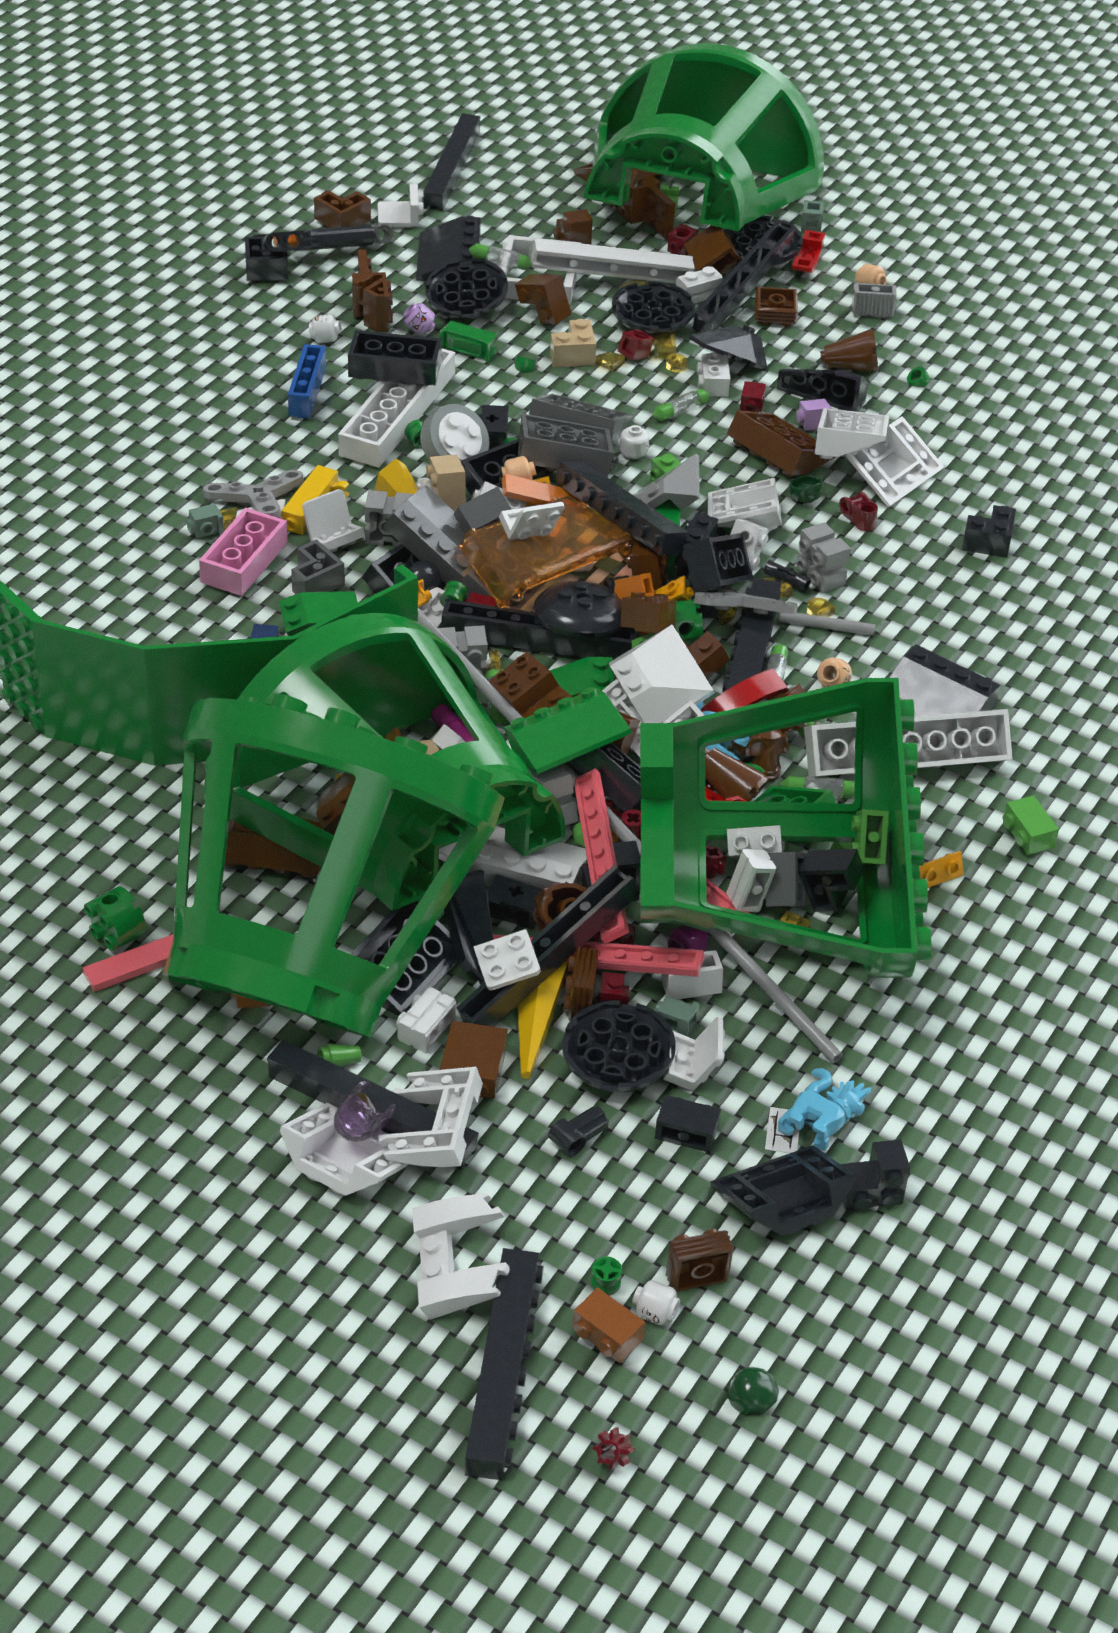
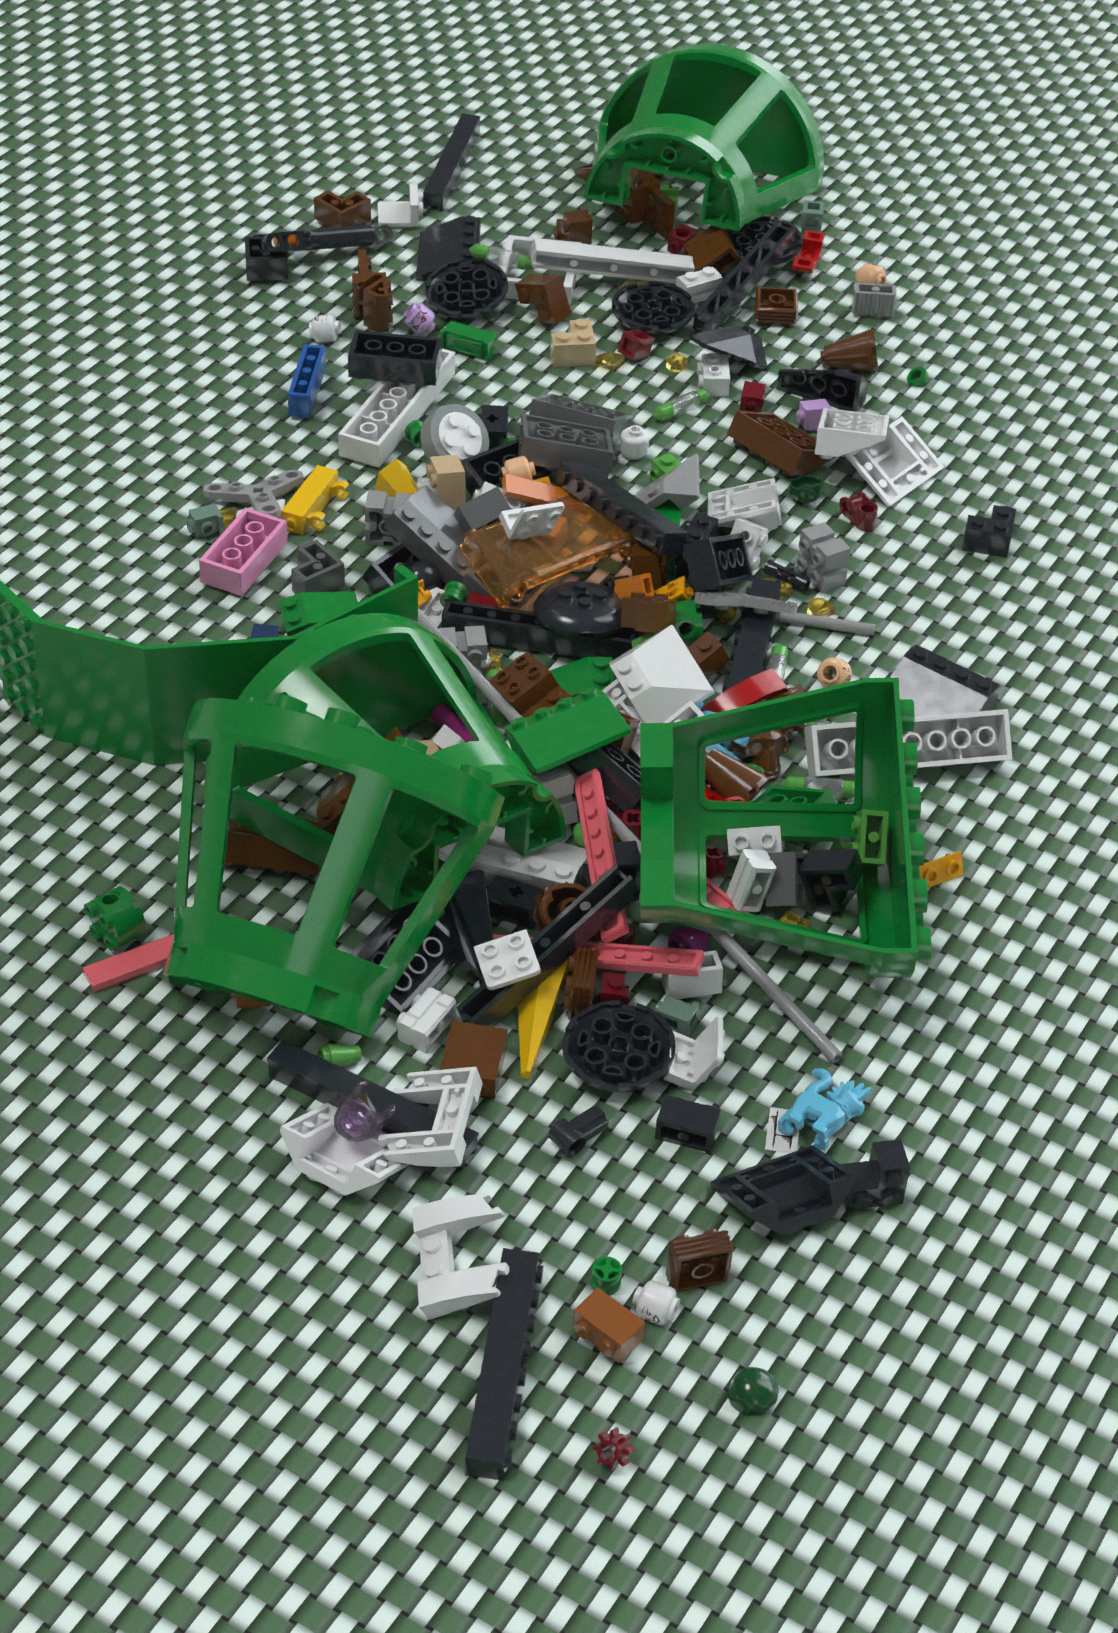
(330, 521): white bracket -> none
(524, 364): green piece -> none
(664, 345): clear yellow tile -> none
(1030, 825): bright green brick -> none

